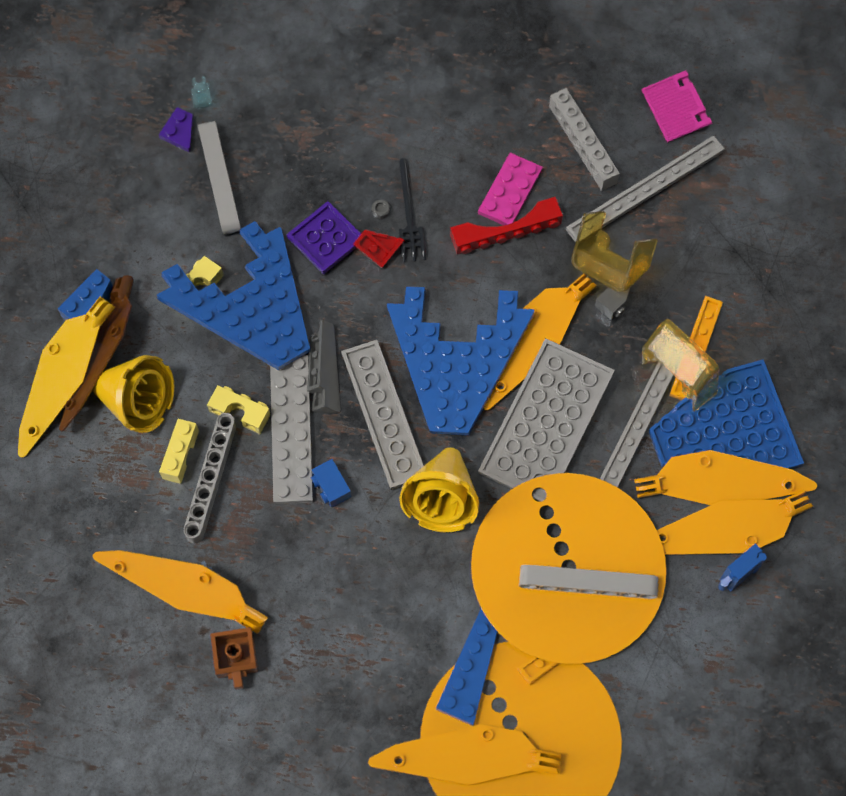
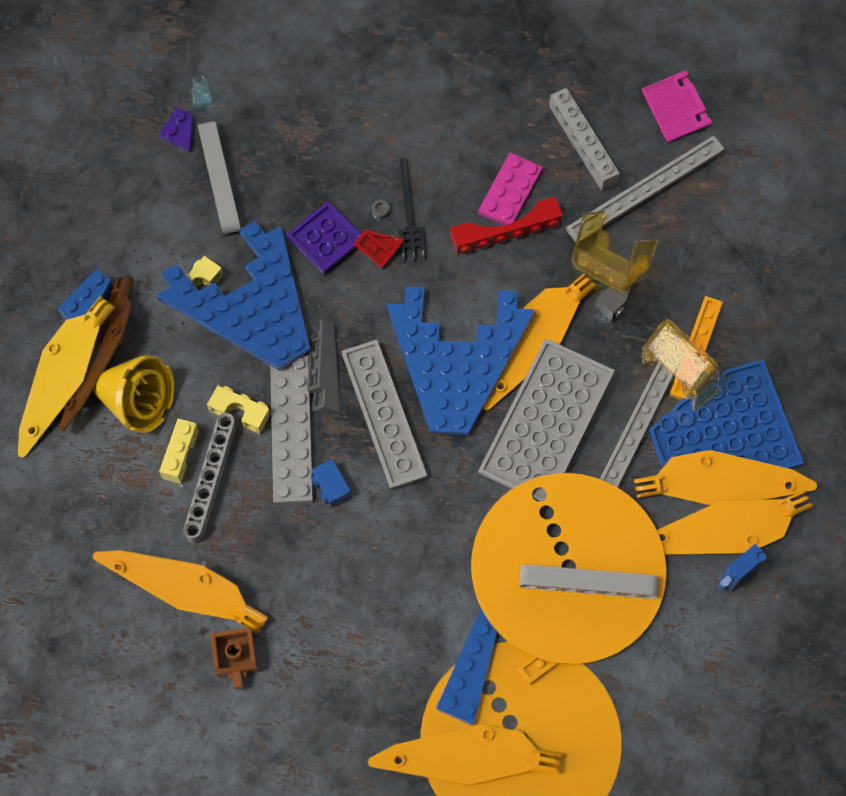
(441, 494): yellow cone -> none

